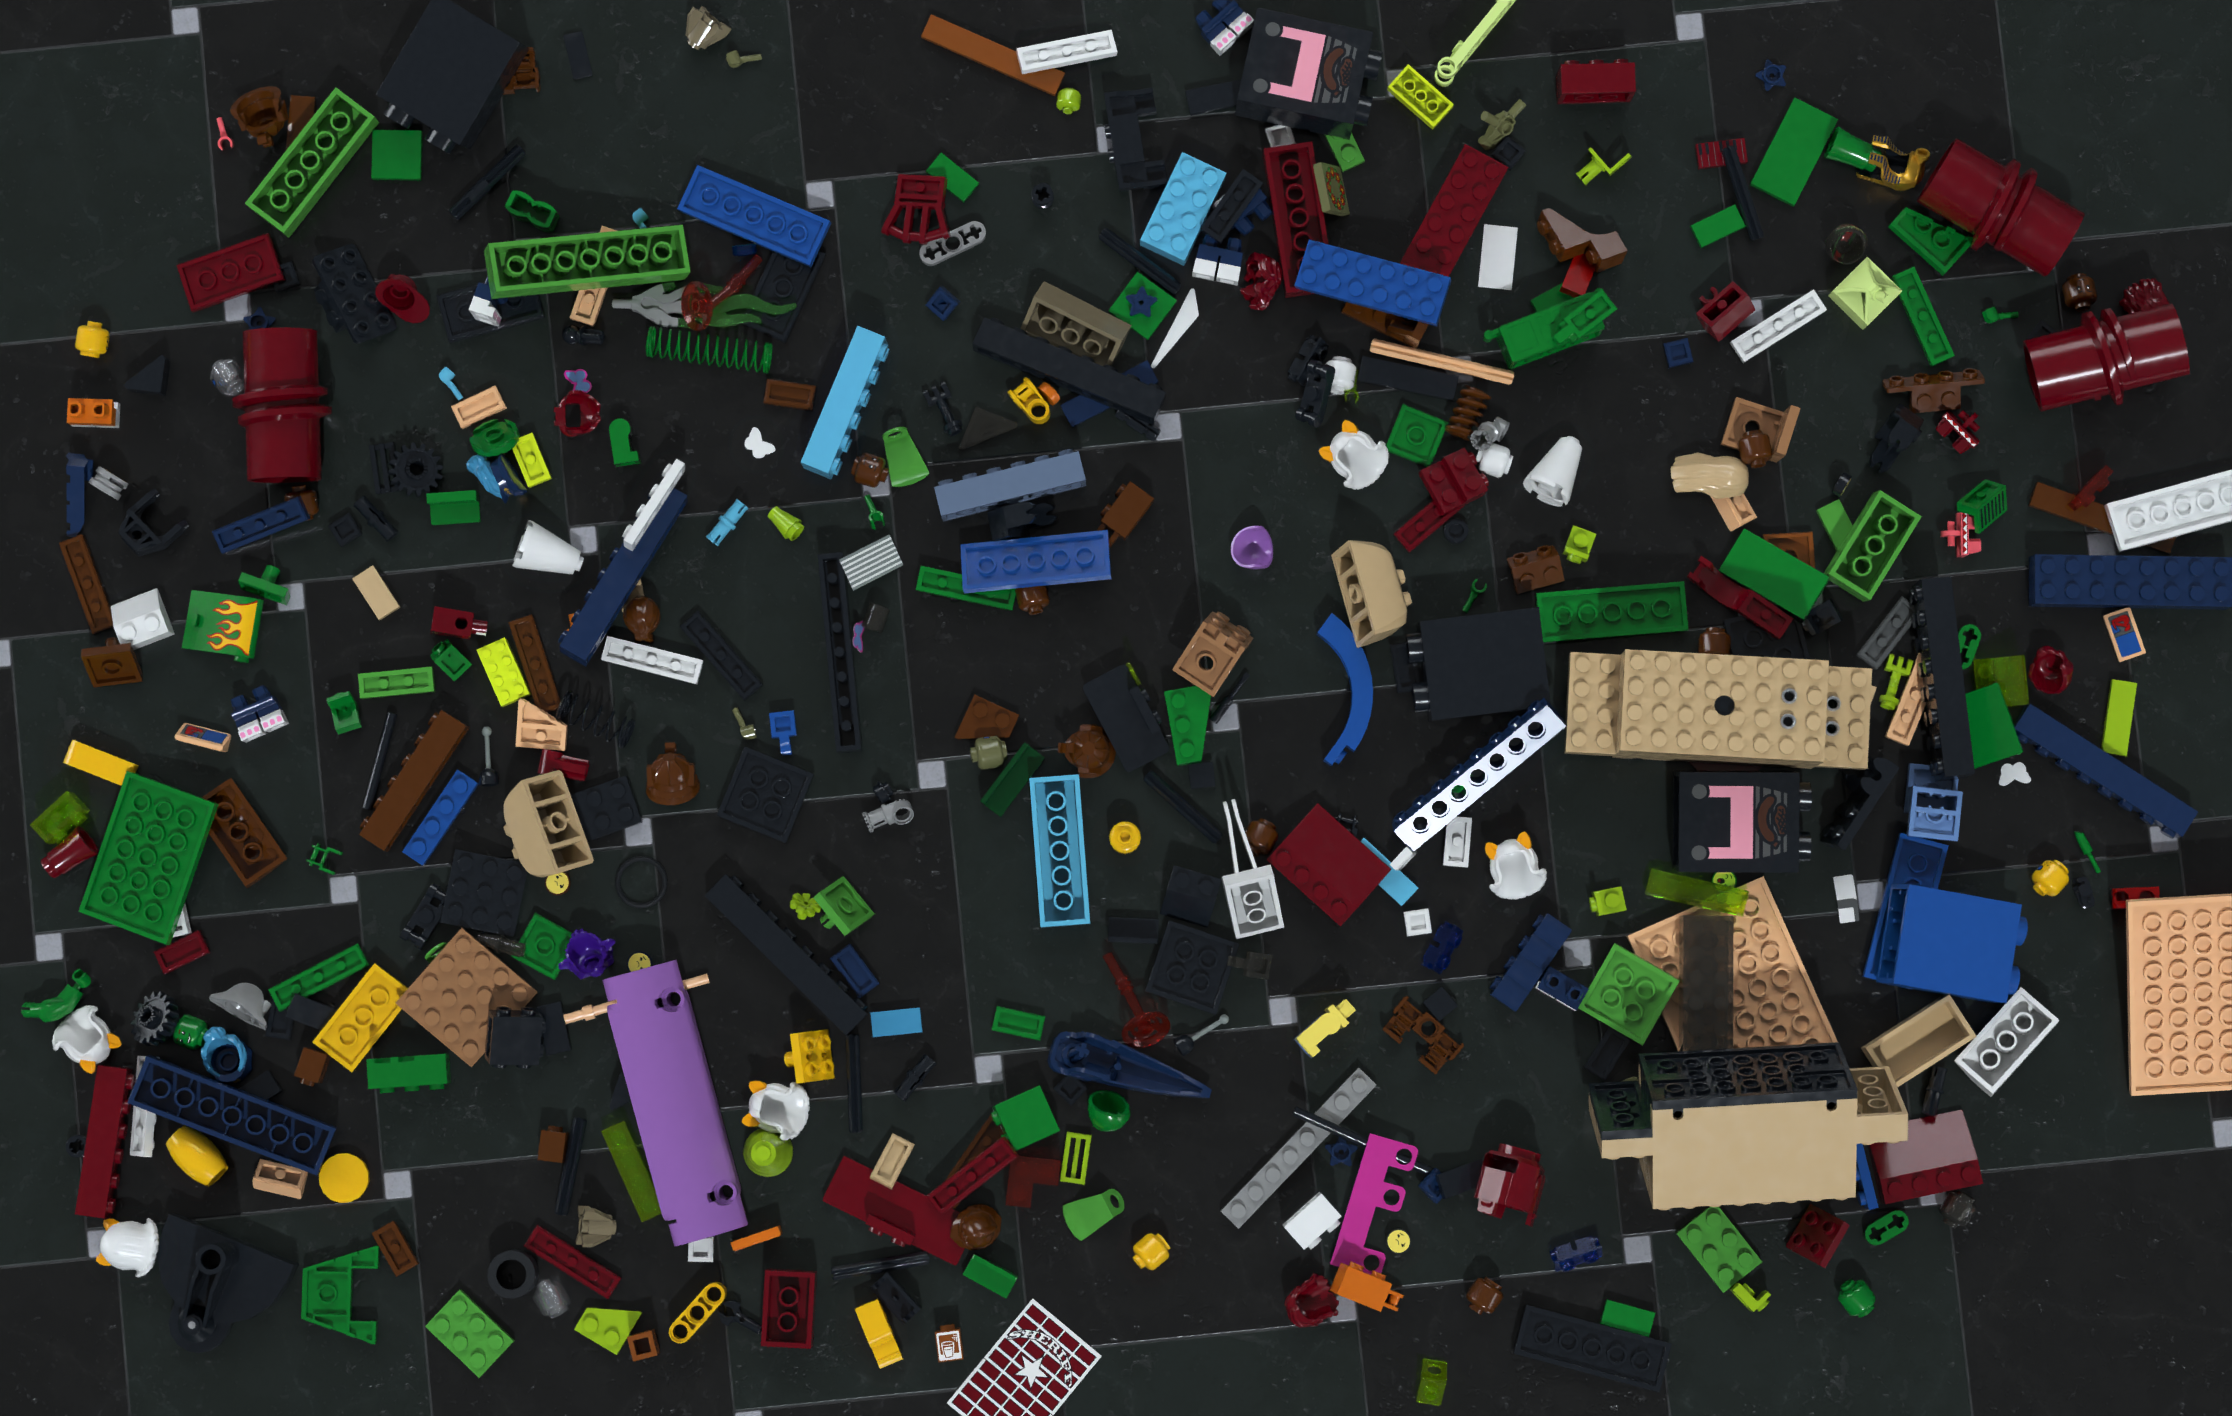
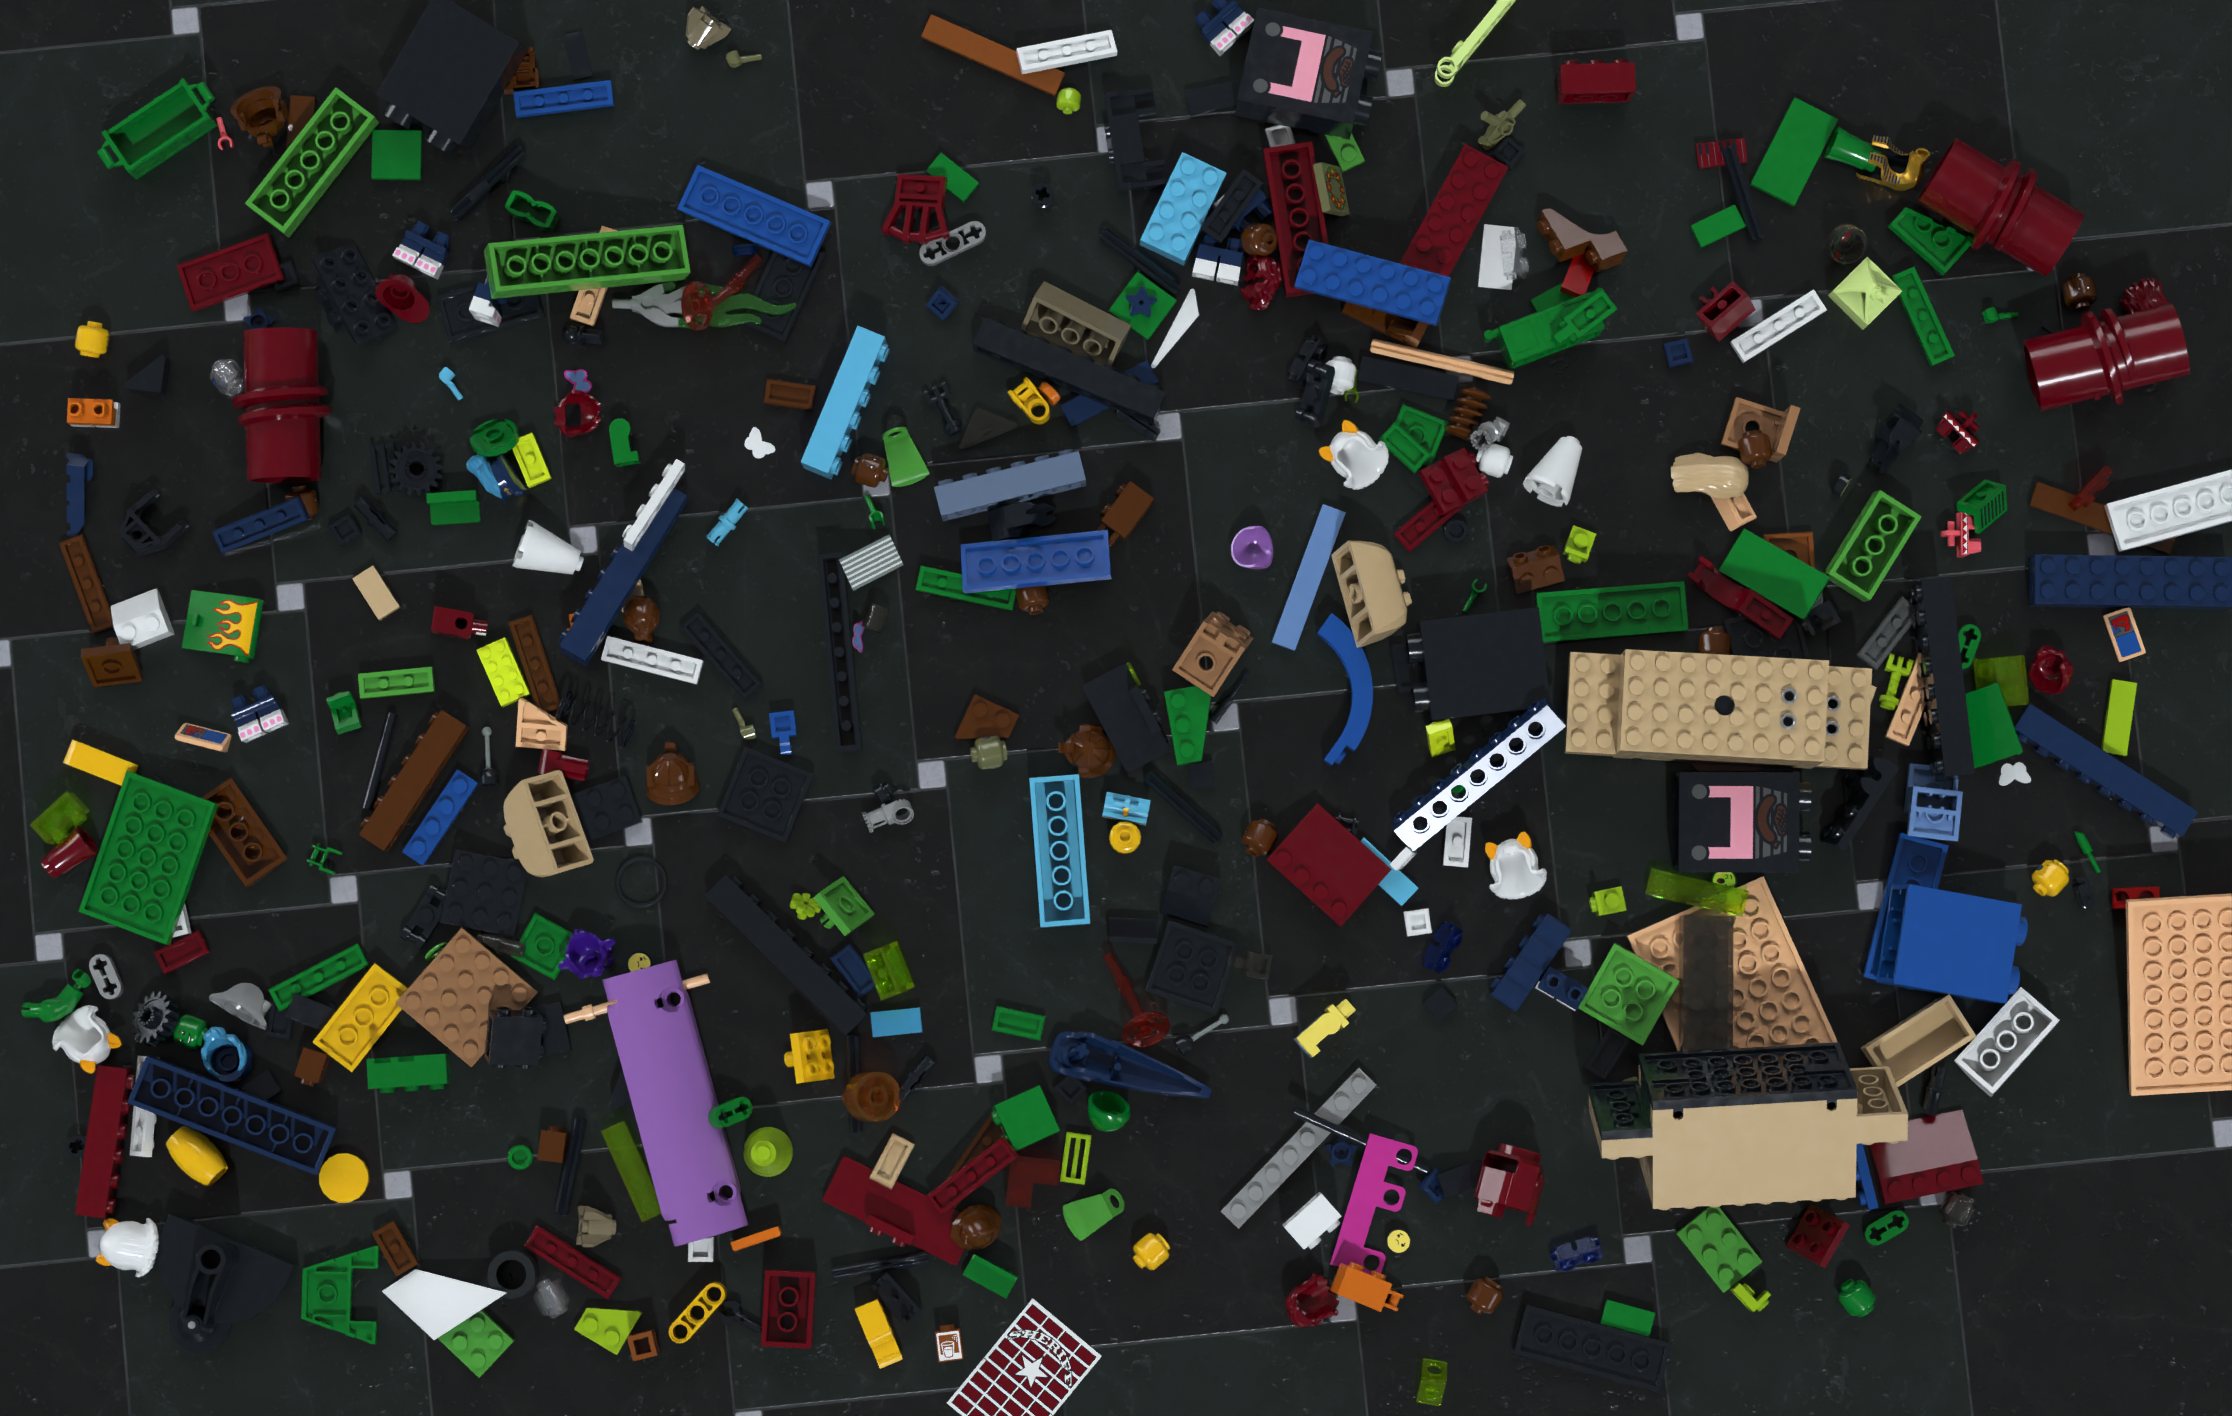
(100, 978): none -> light grey beam
(110, 487): light grey wheel -> none
(159, 129): none -> green container
(266, 585): green tile -> none
(279, 1179): light nougat slope -> none
(421, 253): none -> hips
(439, 1301): none -> white sticker
(450, 659): green bracket -> none
(478, 407): light nougat tile -> none
(520, 1157): none -> green tile
(558, 883): light yellow tile -> none
(563, 99): none -> blue plate
(639, 217): medium azure hand -> none
(728, 1108): none -> green beam
(766, 357): green piece -> none
(778, 1108): white hair -> none
(786, 523): lime cone -> none
(885, 1095): none -> clear orange brick
(888, 970): none -> clear neon green brick
(1012, 779): dark green panel -> none
(1126, 808): none -> medium azure hips
(1250, 893): white slope -> none
(1259, 239): none -> reddish brown head
(1308, 577): none -> medium blue tile
(1405, 447): none -> green tile
(1420, 97): neon yellow piece -> none
(1440, 737): none -> neon yellow plate
(1443, 1044): reddish brown piece -> none
(1516, 263): none -> clear hinge
(1597, 165): lime bracket -> none
(1769, 68): dark blue plate -> none
(1835, 522): bright green tile -> none
(1846, 898): white sticker -> none
(1934, 391): reddish brown bracket -> none

